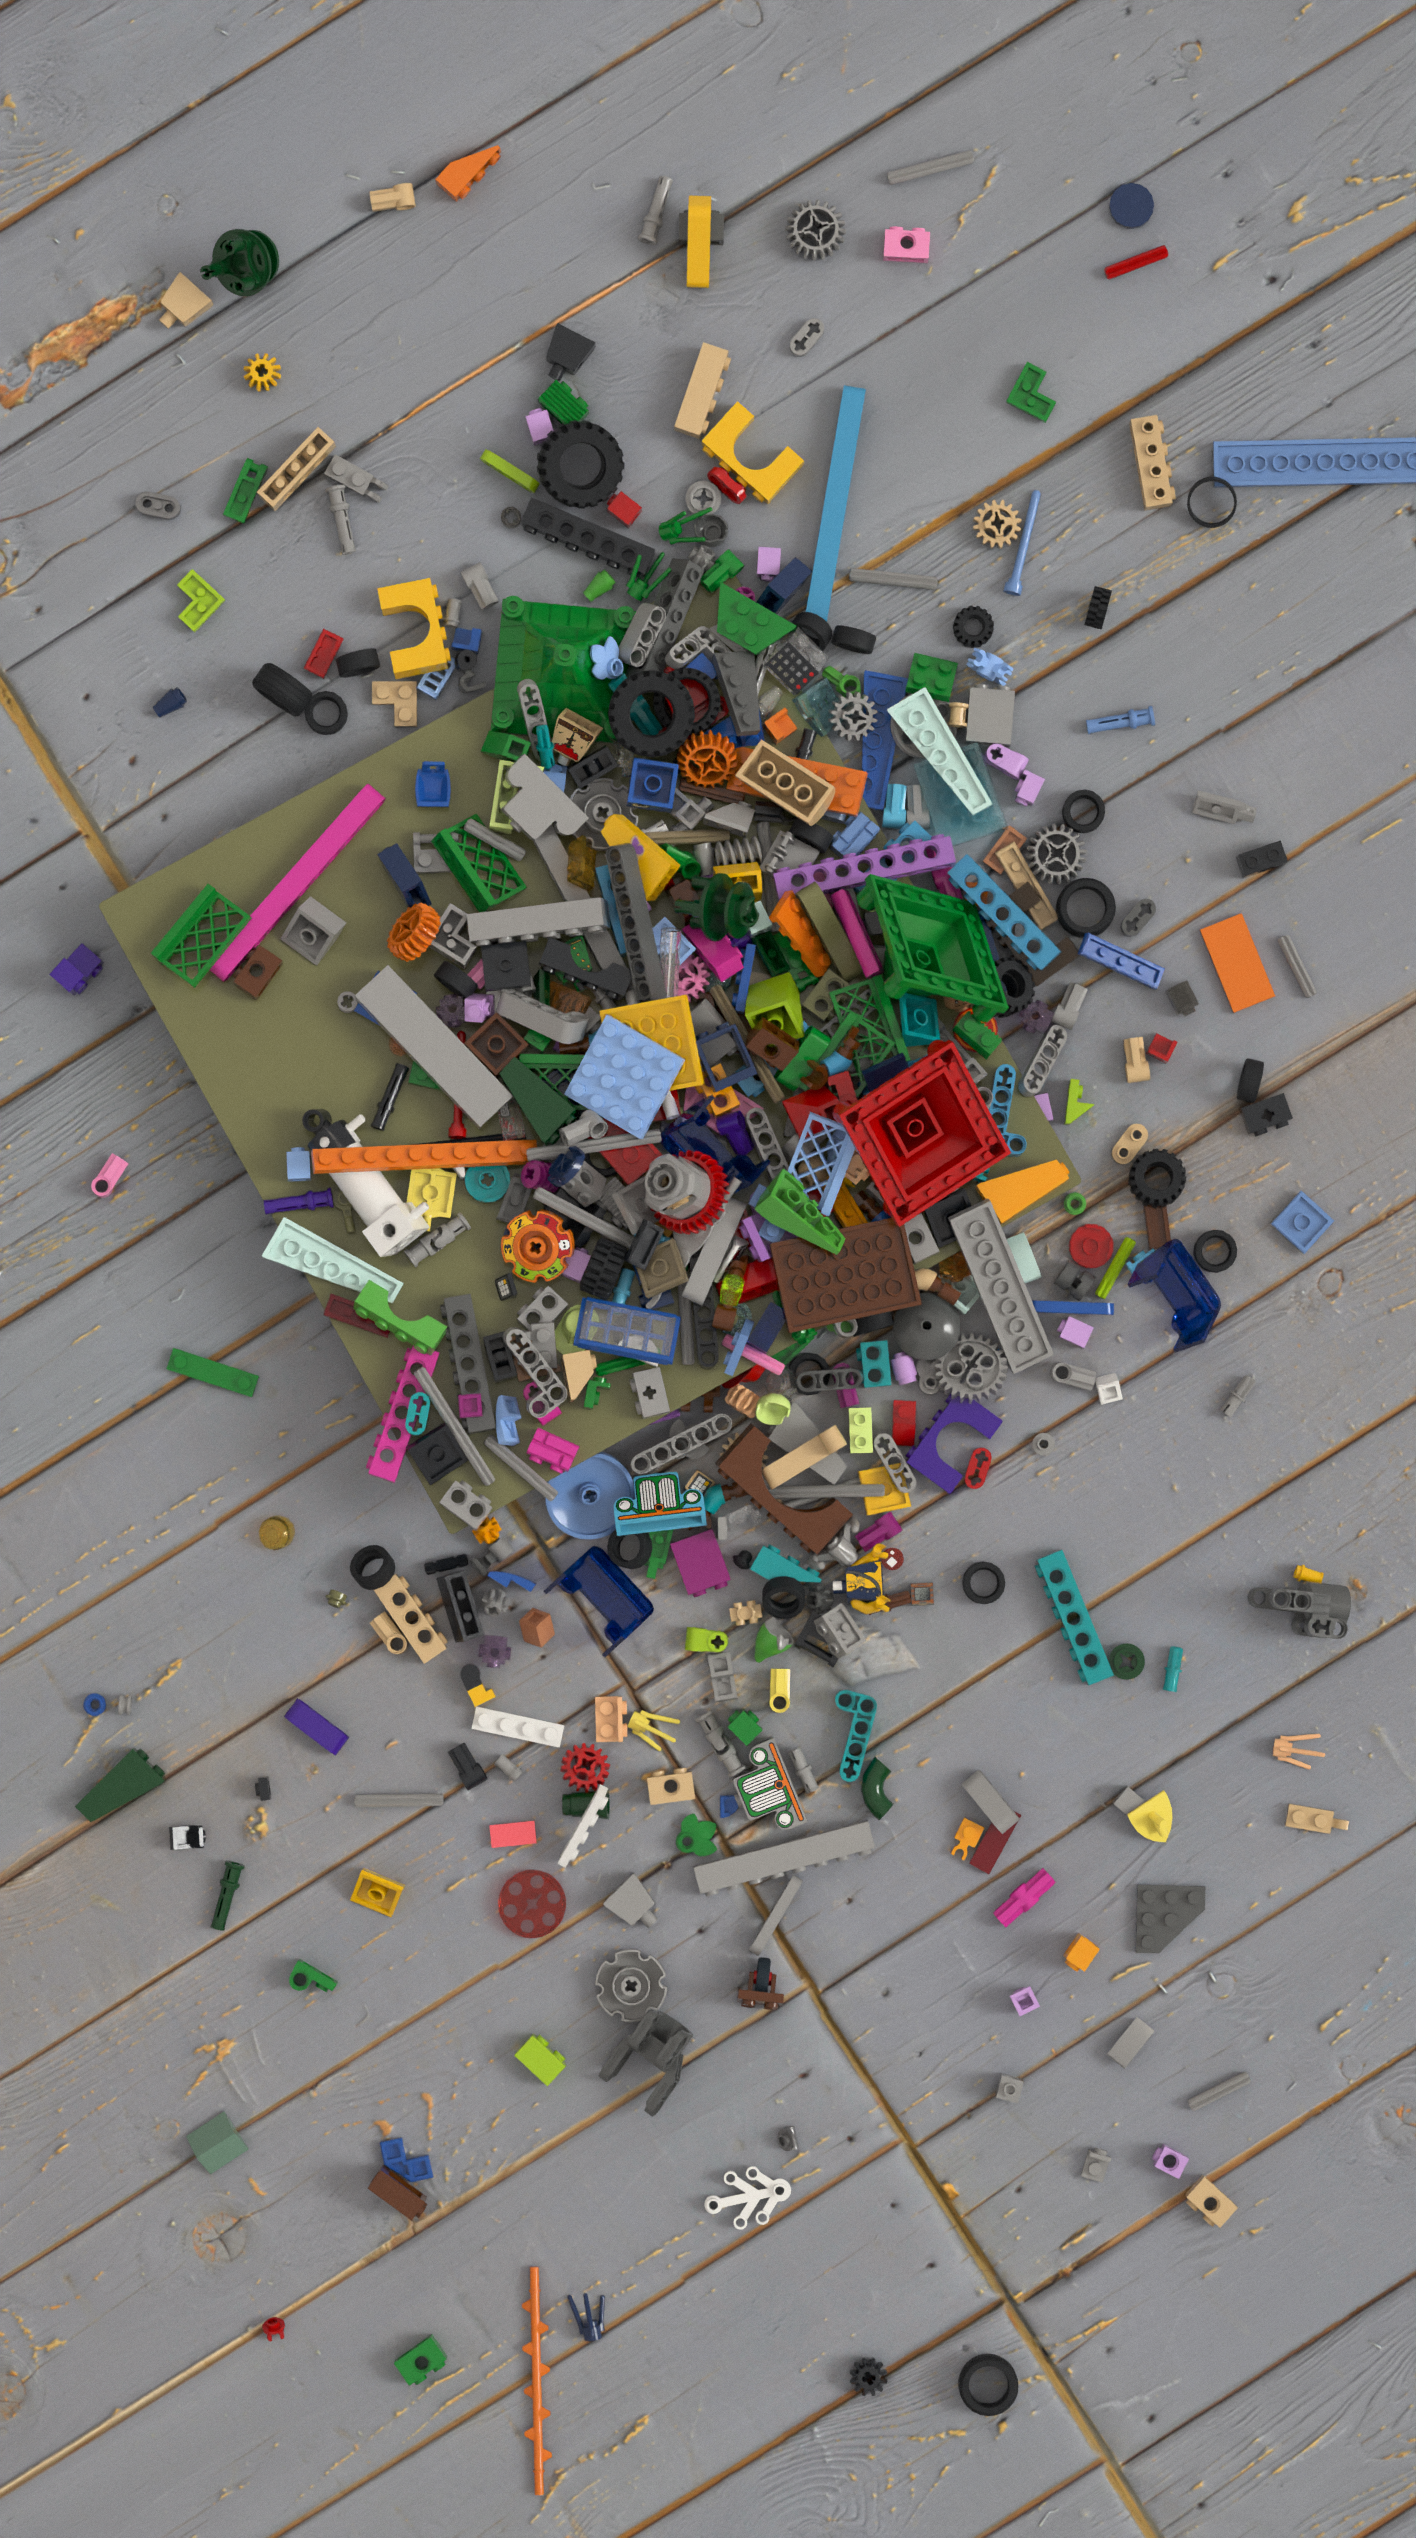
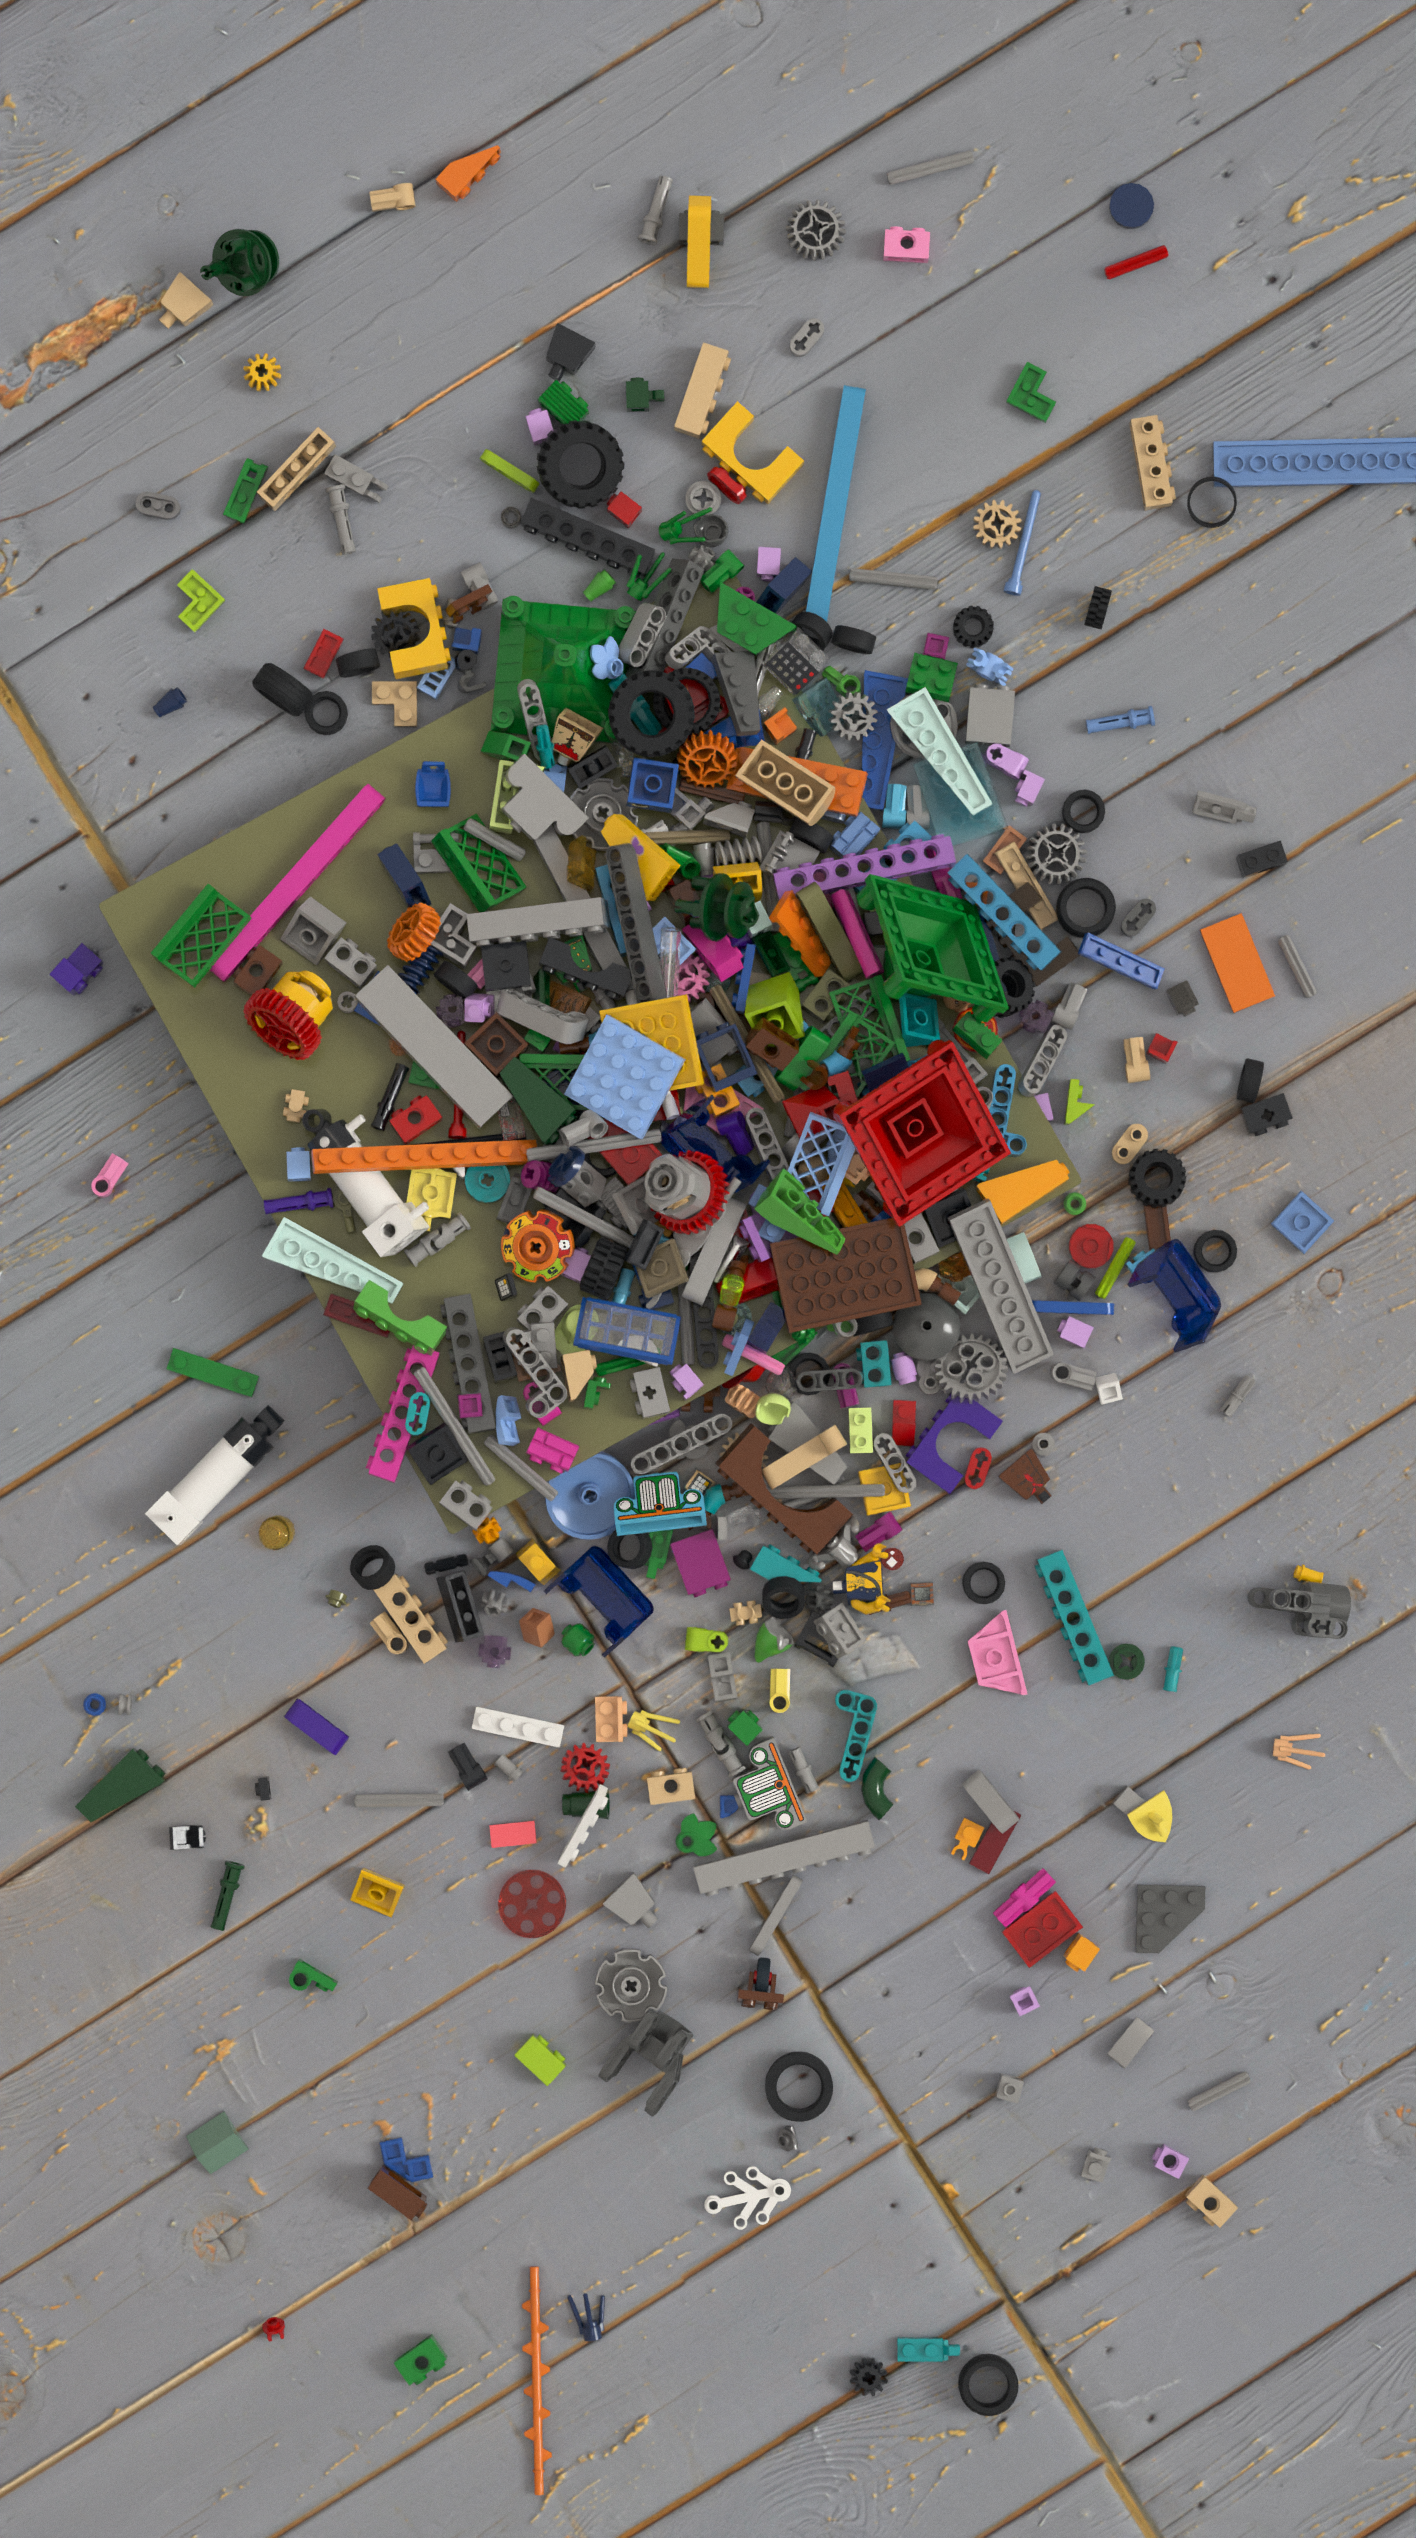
(214, 1476): none -> white piece
(290, 1013): none -> red piece
(296, 1101): none -> tan piece
(347, 966): none -> light grey brick
(386, 630): none -> black gear
(407, 1131): none -> red brick
(419, 967): none -> dark blue piece
(471, 1678): leg -> none
(474, 599): none -> reddish brown plate
(537, 1562): none -> yellow torso
(577, 1639): none -> green head
(639, 395): none -> dark green brick
(685, 1380): none -> lavender brick
(811, 2111): none -> black tyre
(925, 2349): none -> teal hinge
(936, 645): none -> magenta tile
(957, 715): tan bush -> none
(996, 1656): none -> bright pink wing
(1027, 1477): none -> reddish brown torso
(1042, 1929): none -> red plate
(1313, 1819): tan plate -> none

